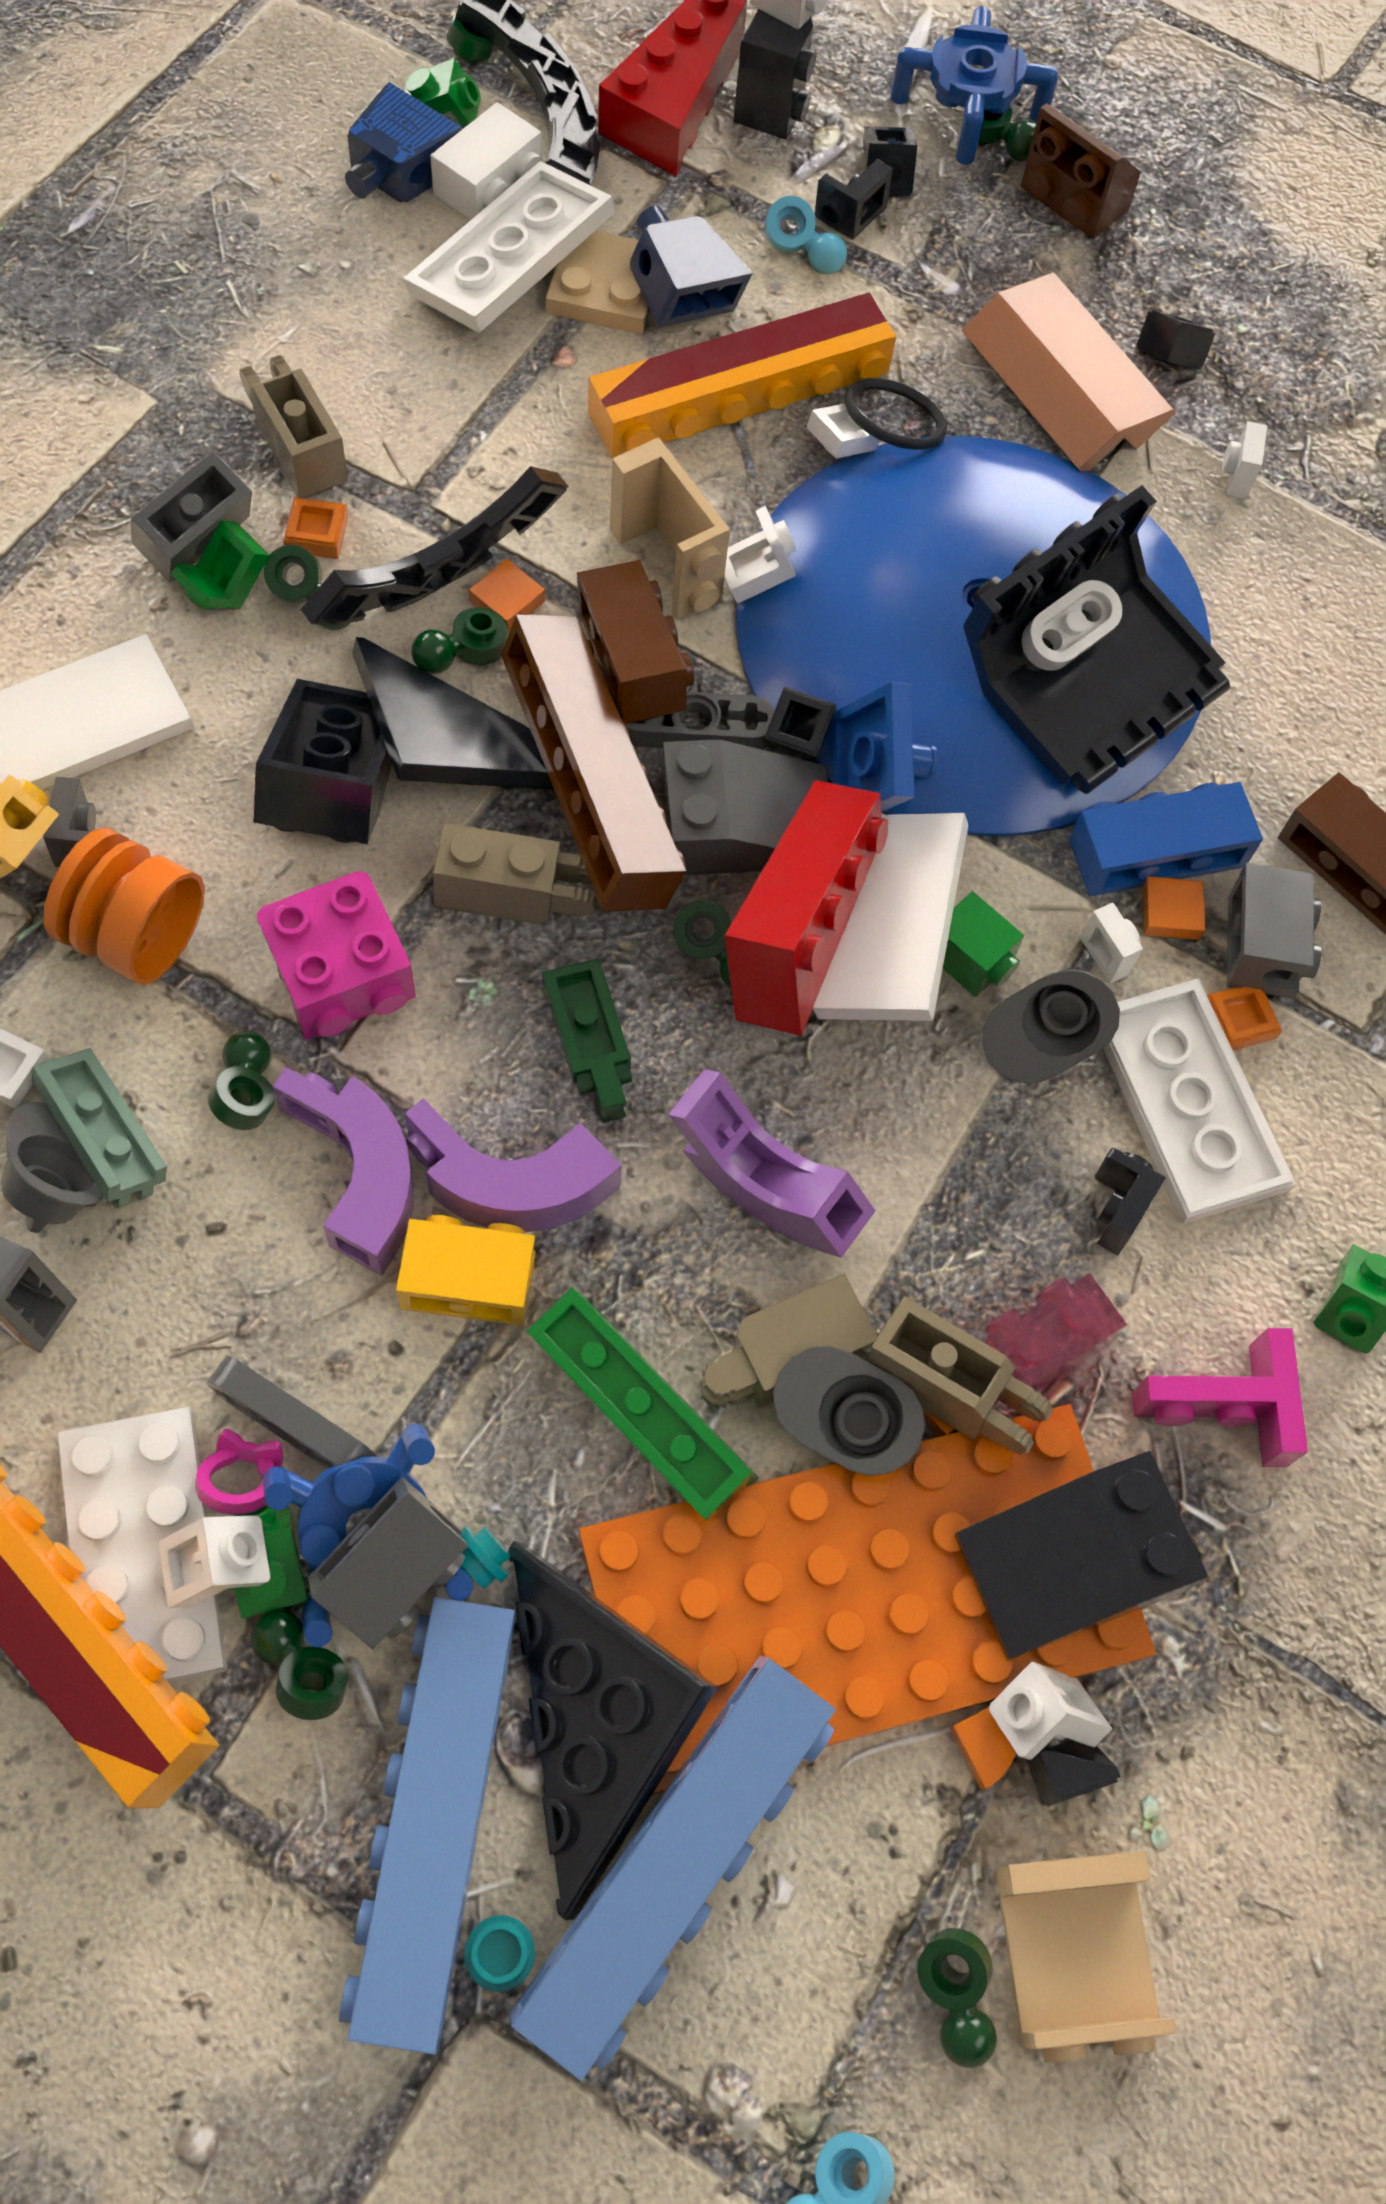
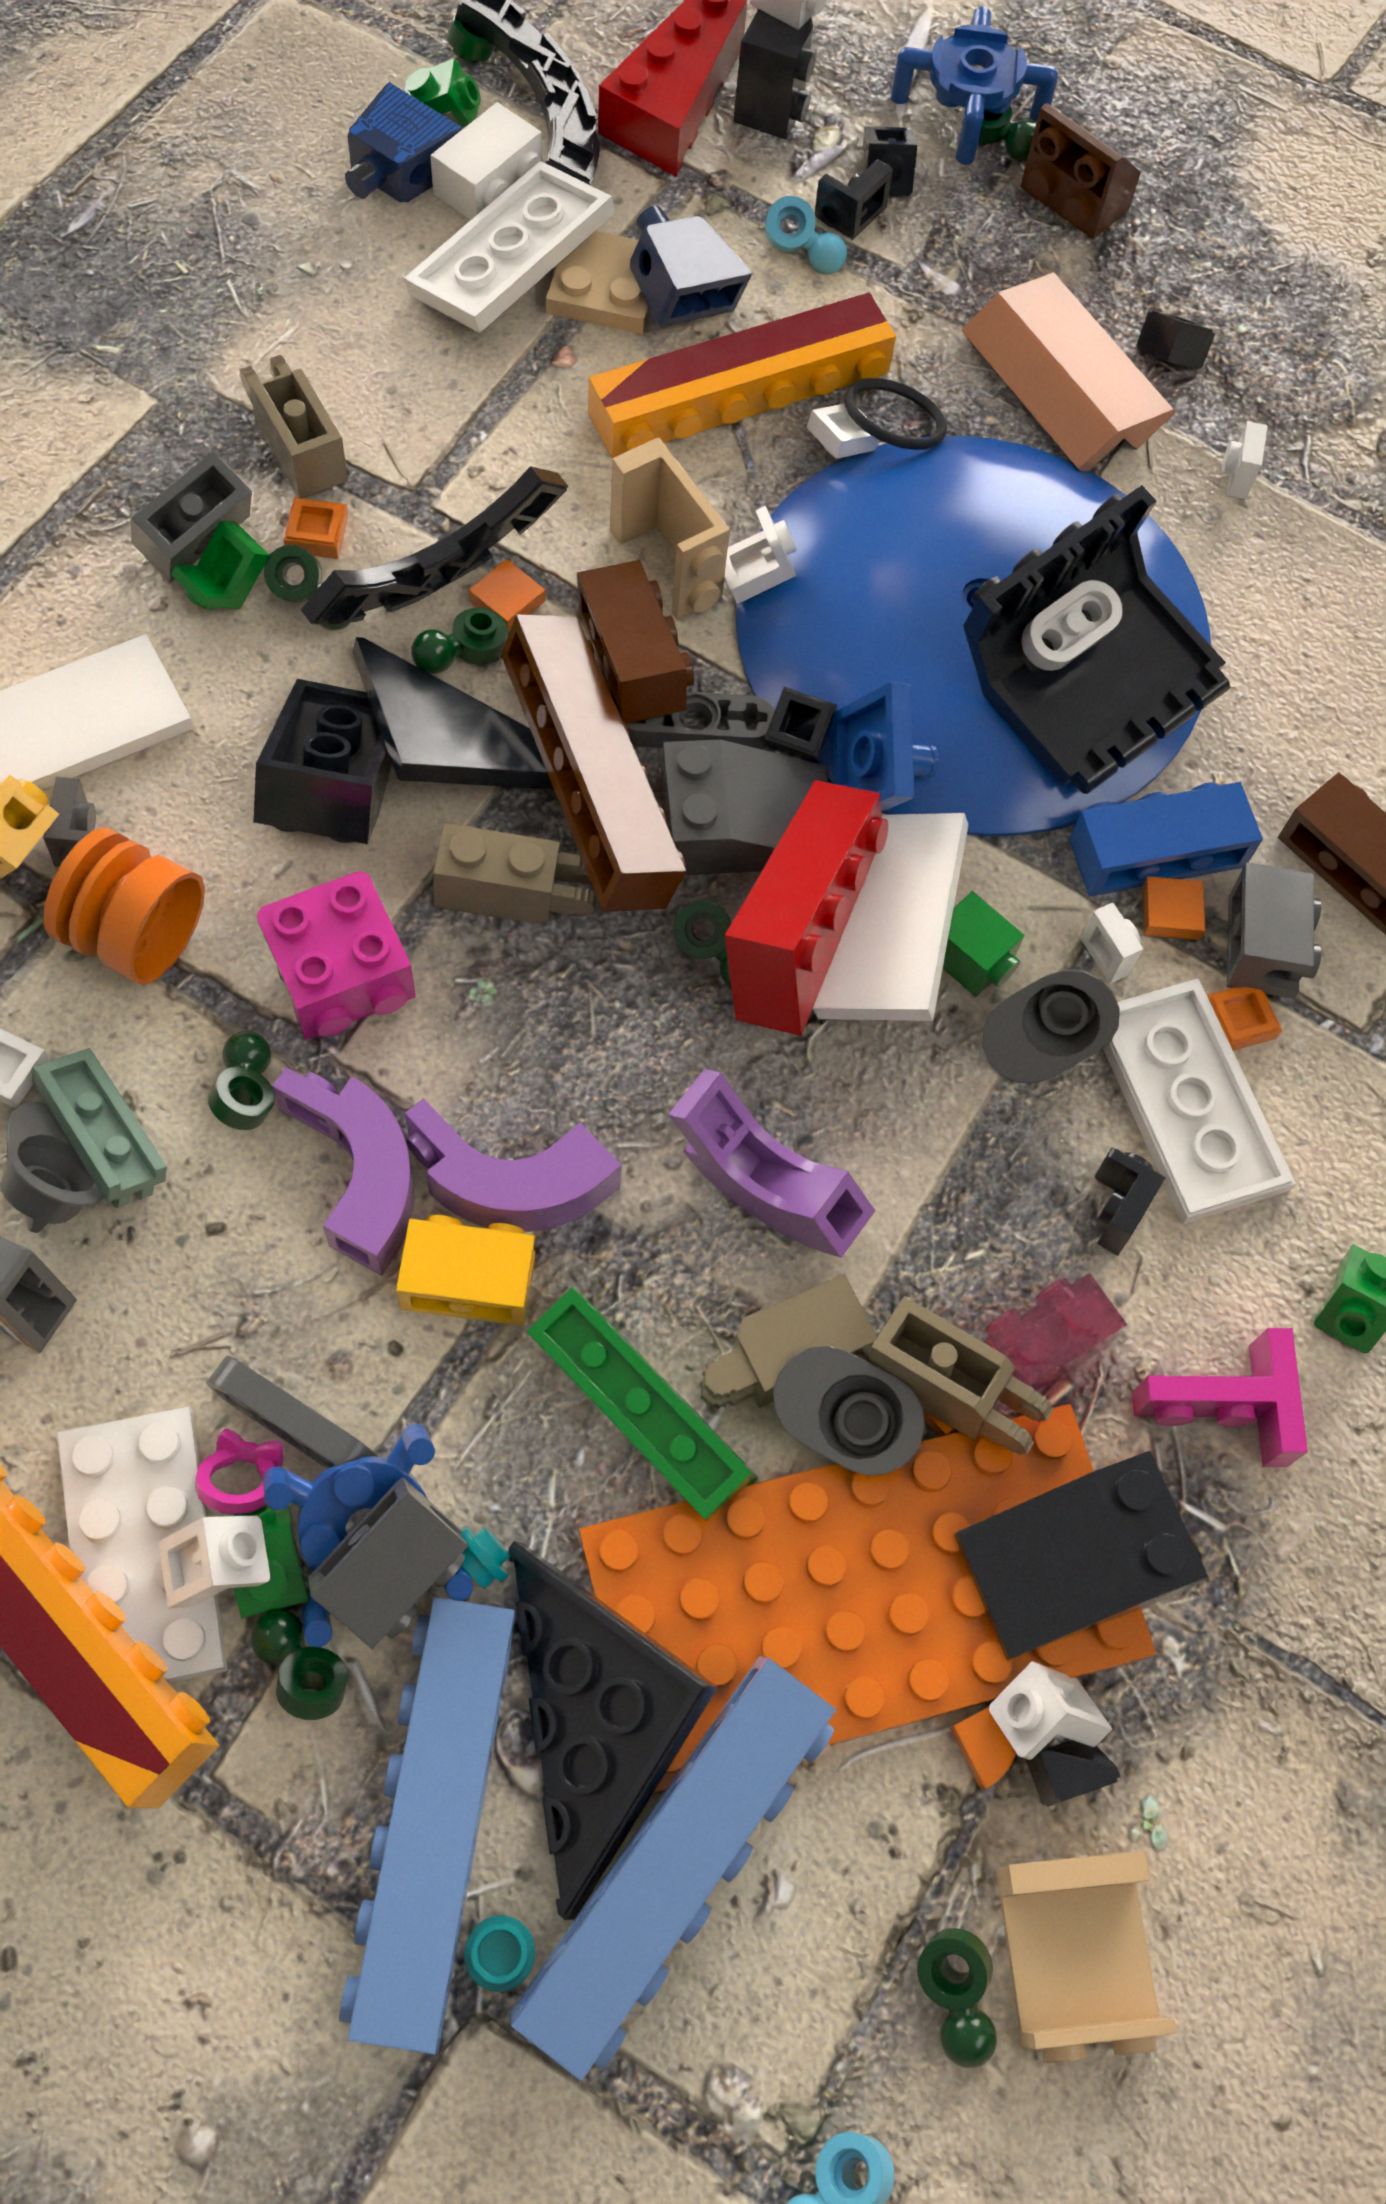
(590, 1034): dark green hinge -> none

